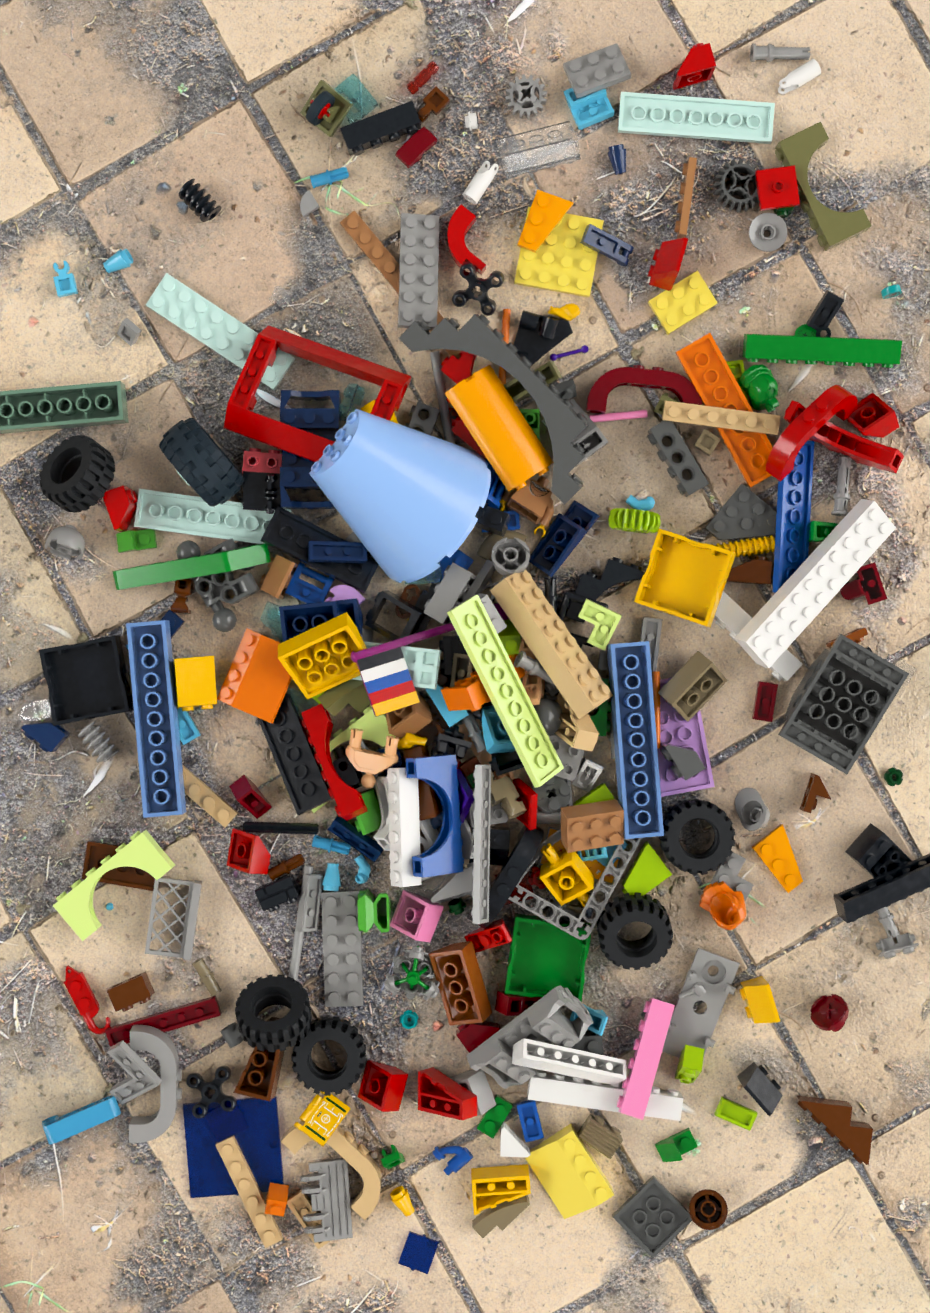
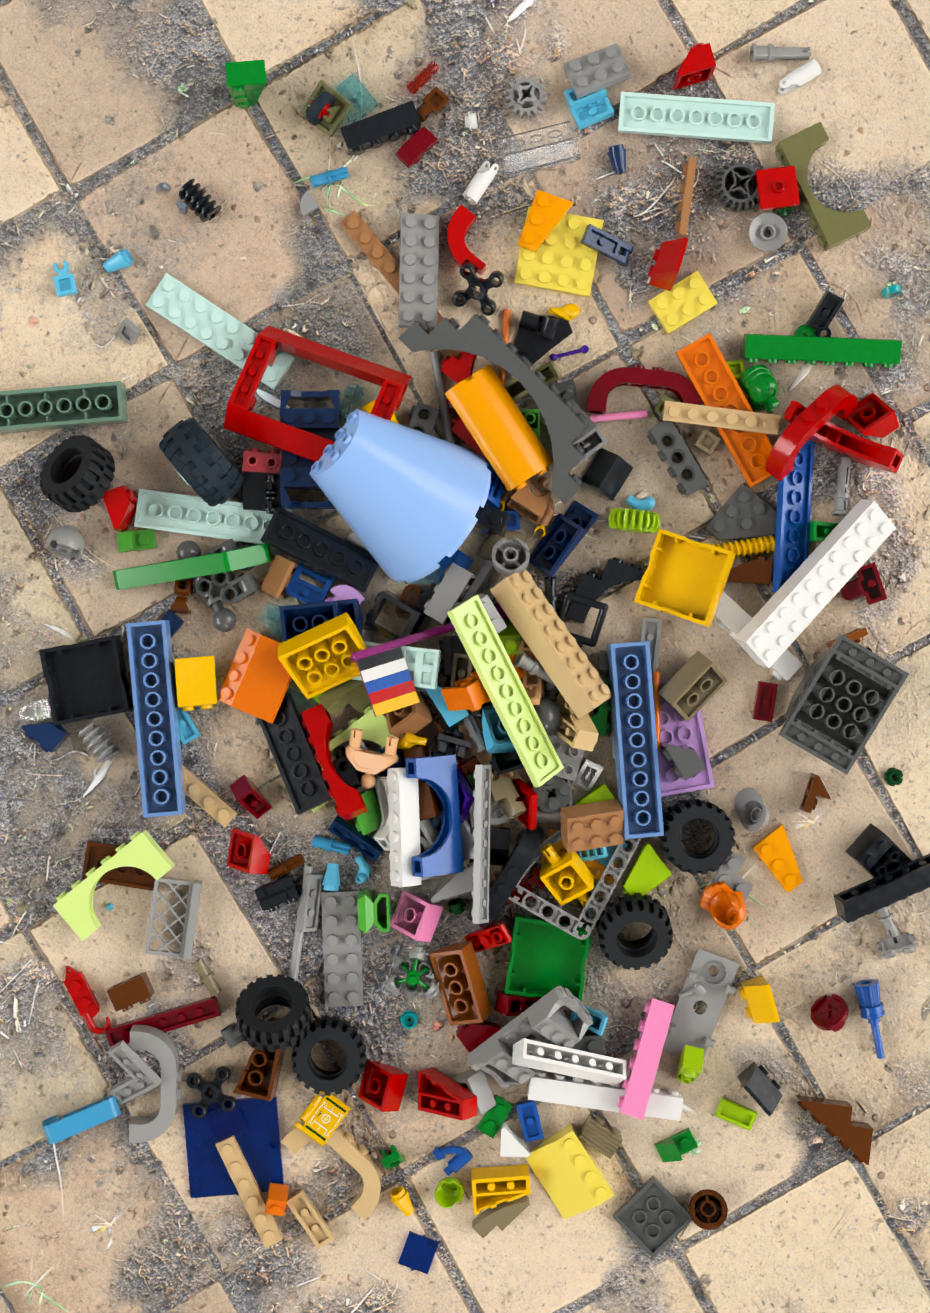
(245, 81): none -> green wedge
(276, 827): black axle -> none
(330, 1198): light grey hinge -> none
(337, 552): dark blue plate -> none
(449, 1191): none -> lime hair
(604, 621): yellowish green plate -> none
(607, 473): none -> black slope
(871, 1009): none -> blue piece

